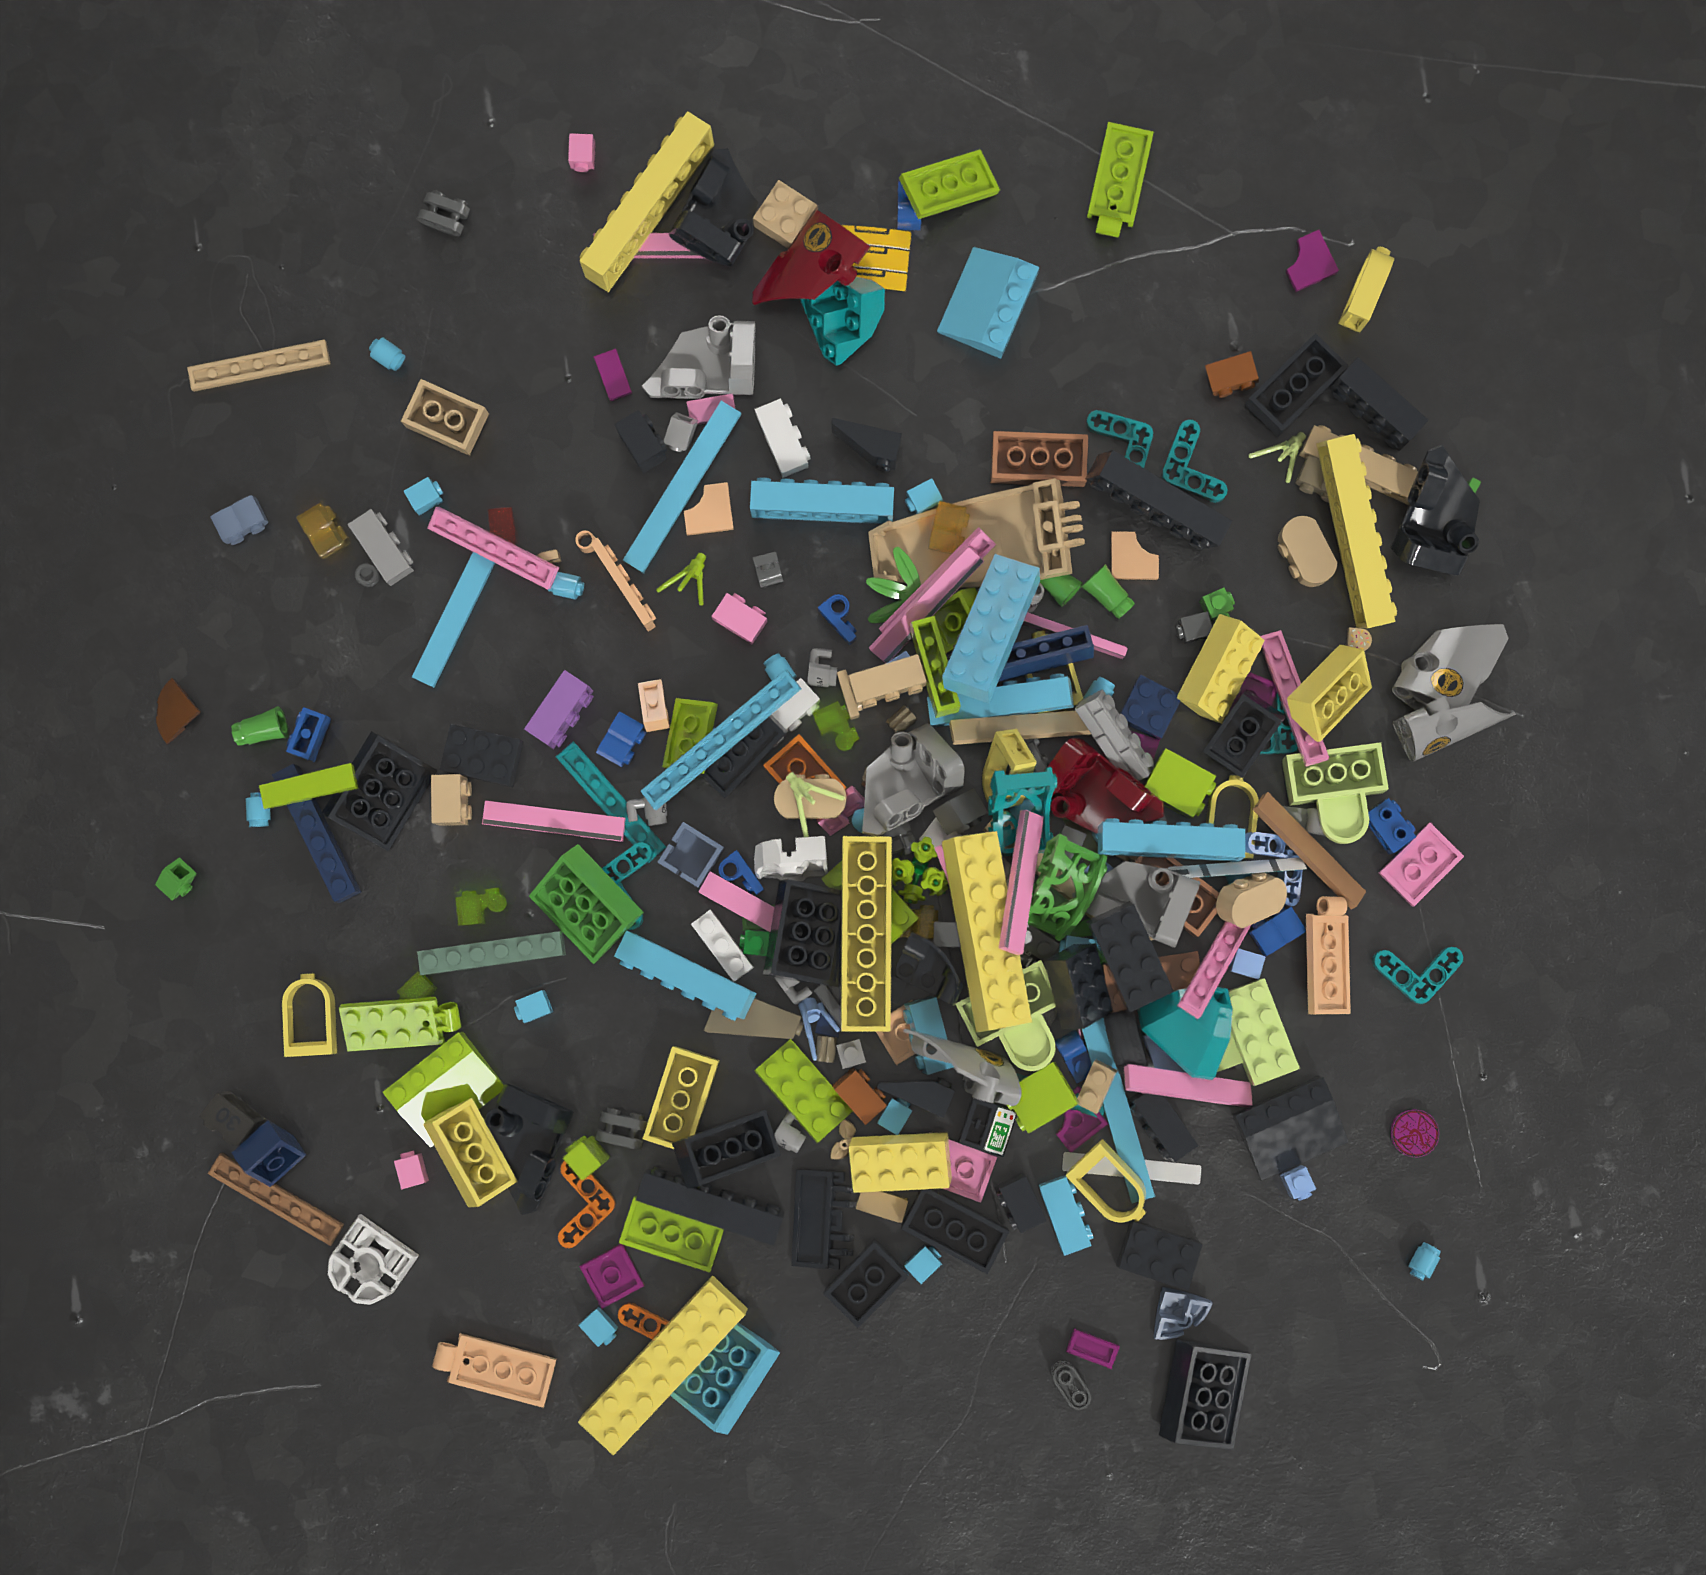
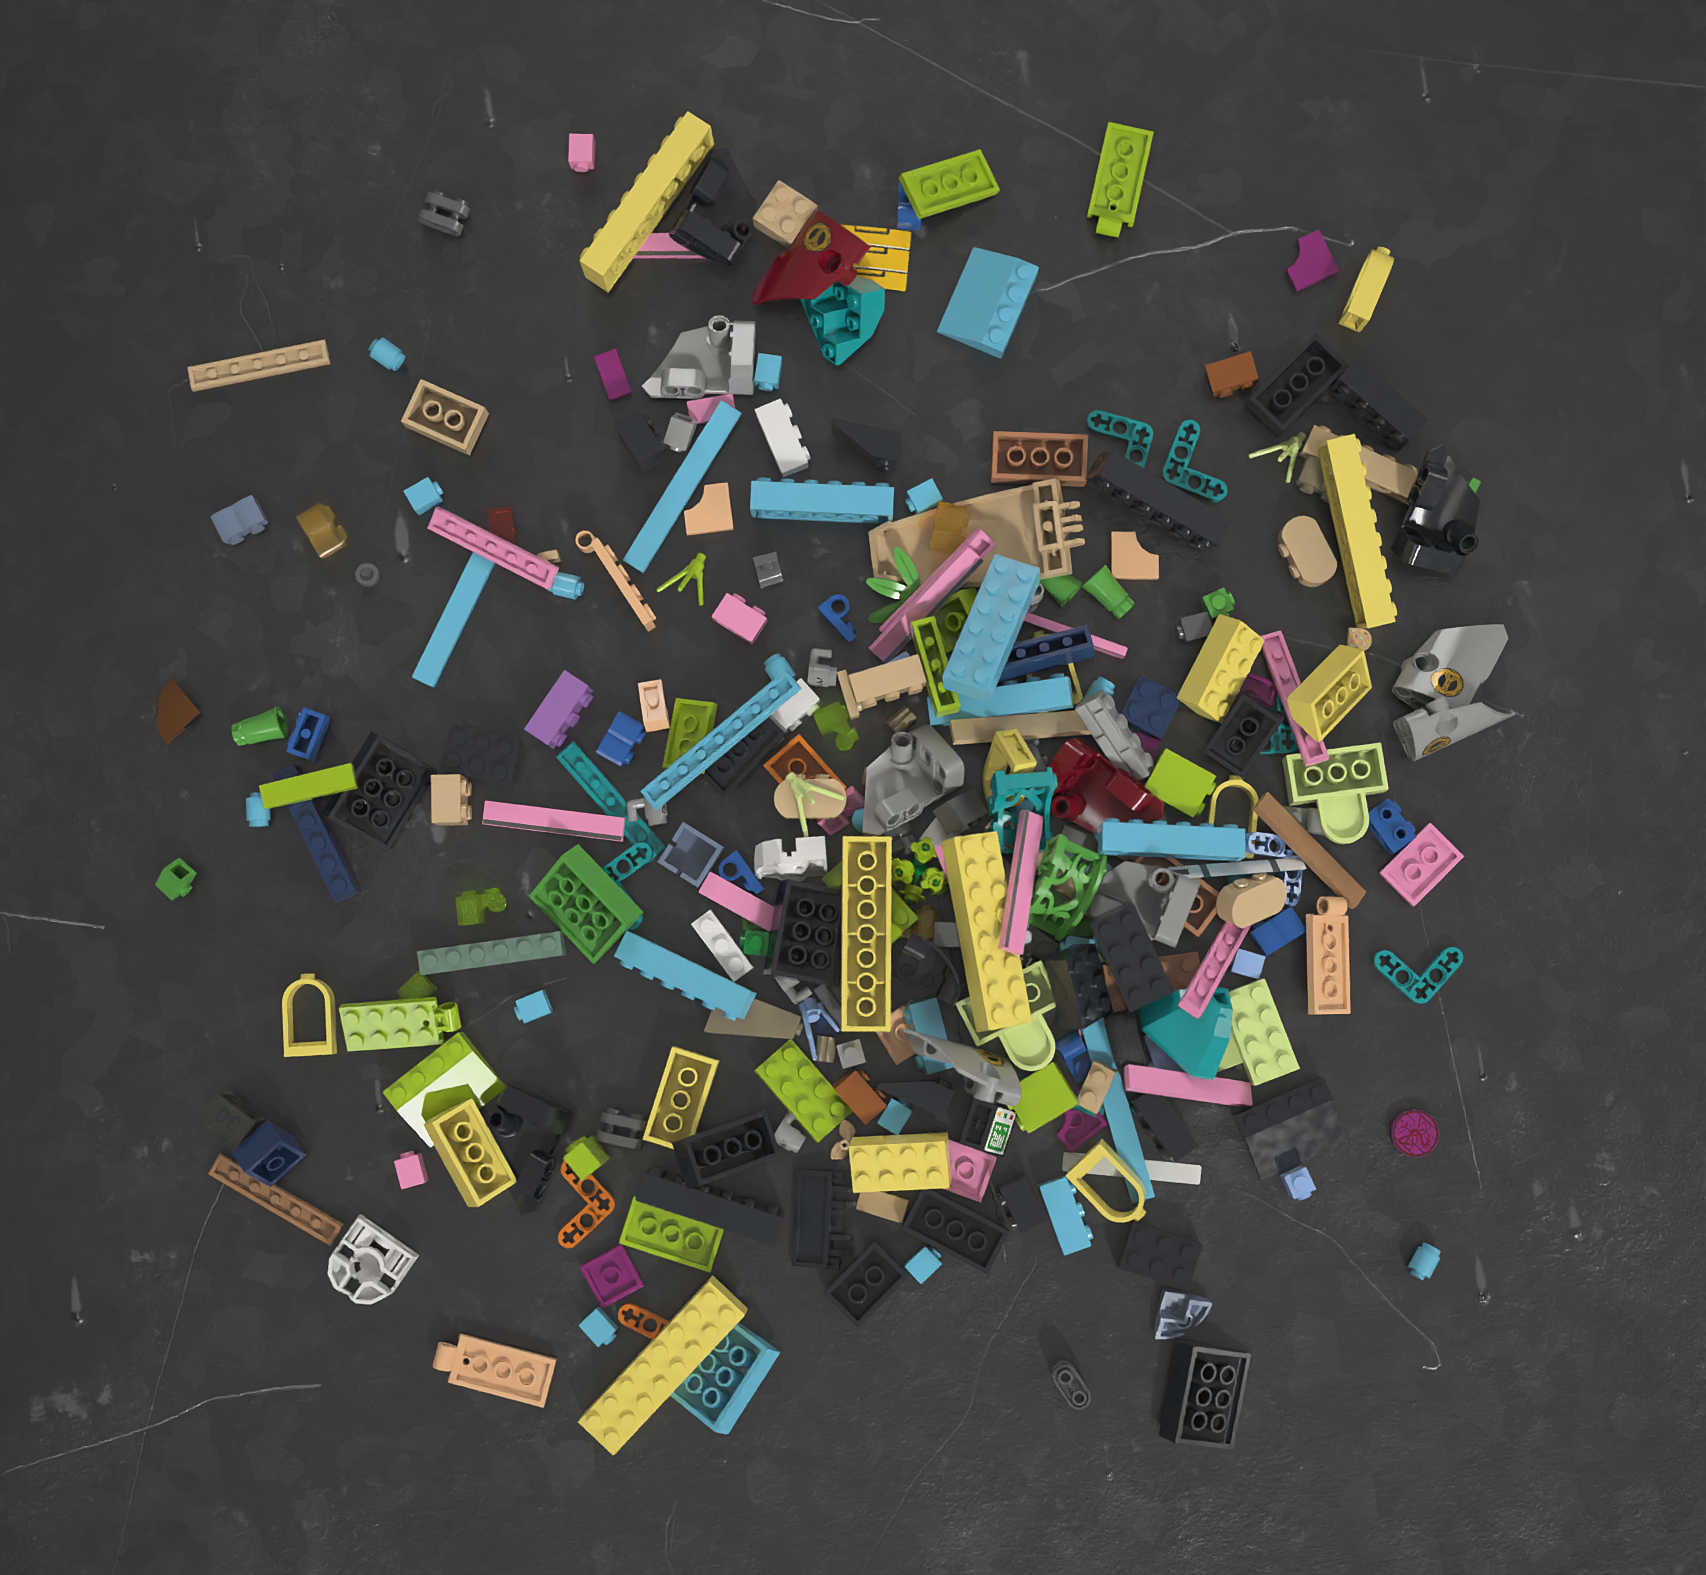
(381, 546): light grey brick -> none
(768, 371): none -> medium azure brick
(1092, 1348): magenta tile -> none

